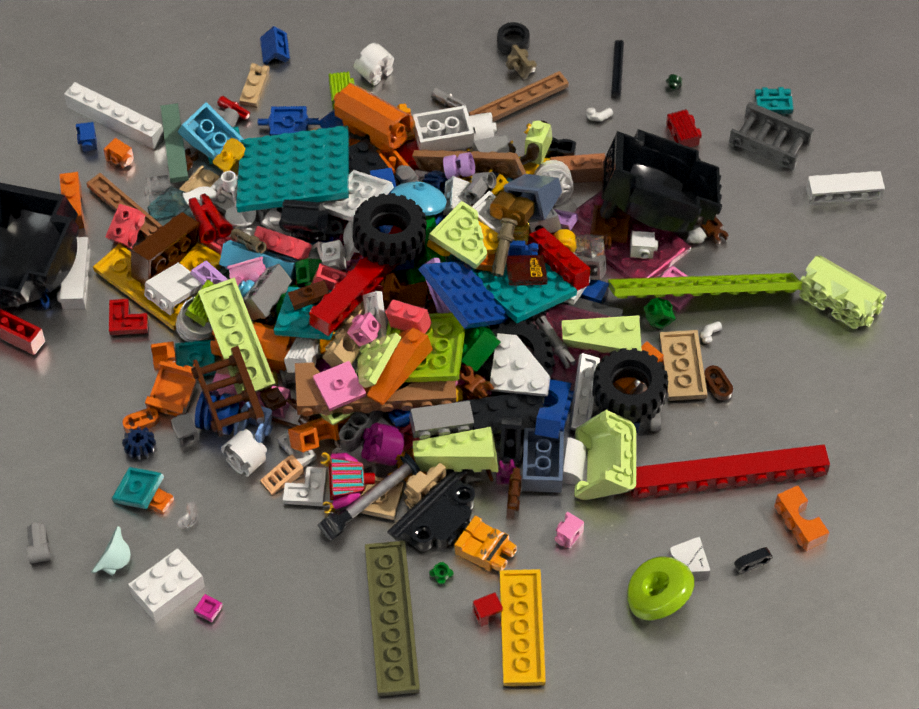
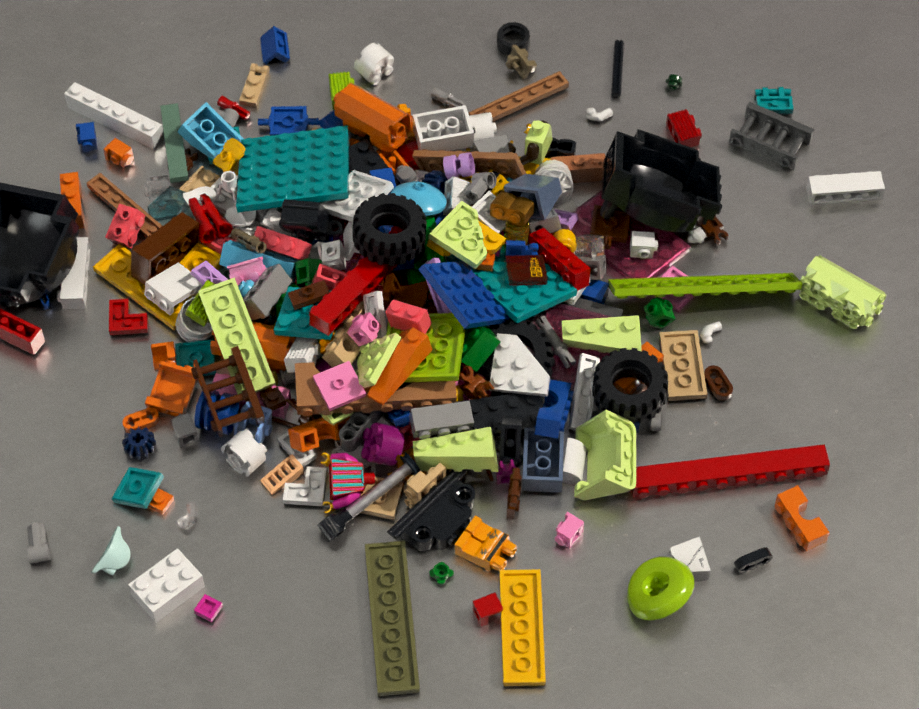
(505, 237): dark tan pin -> none

